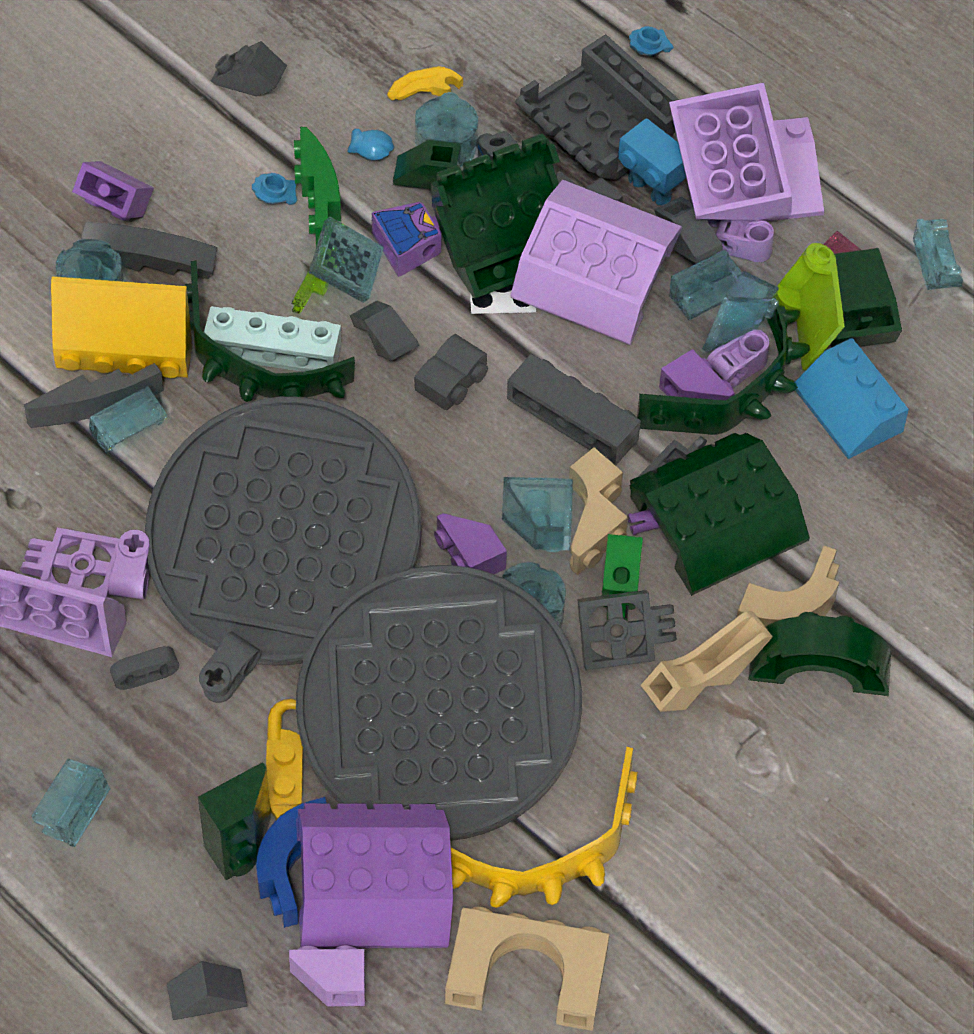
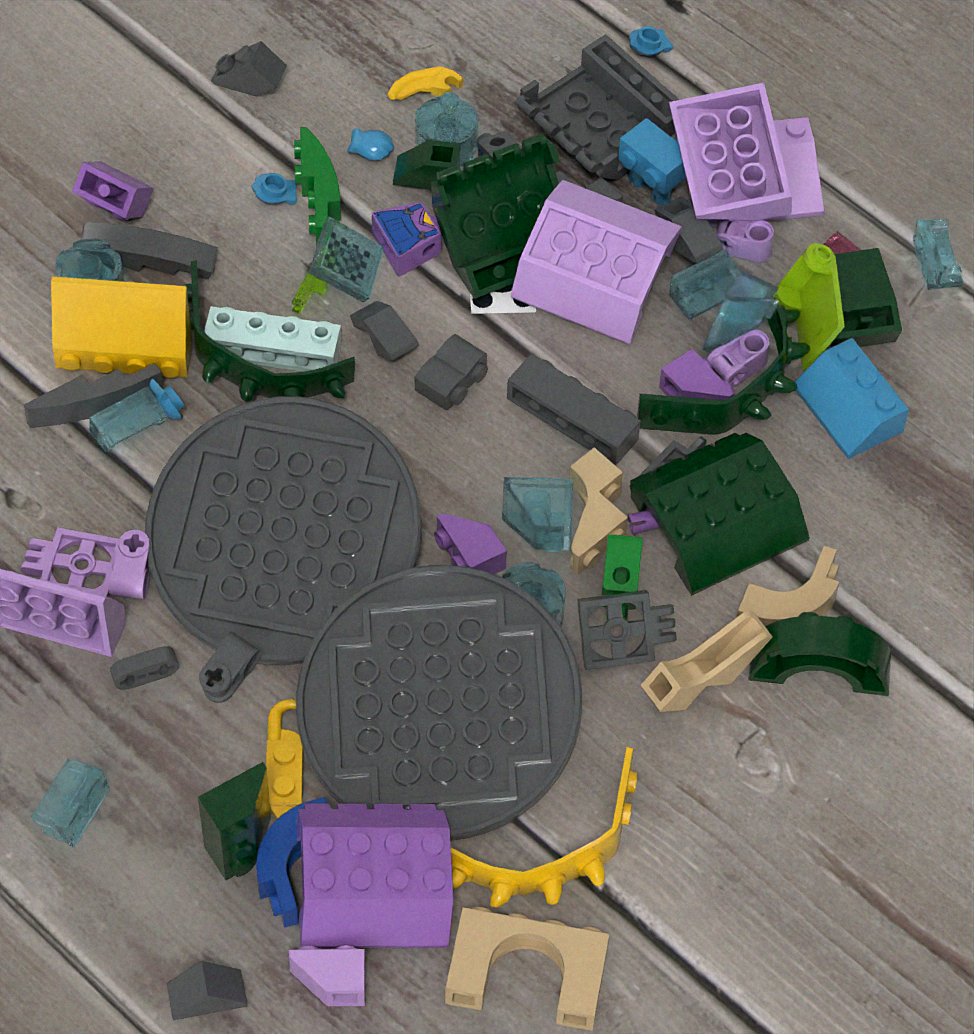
(168, 400): none -> dark azure animal

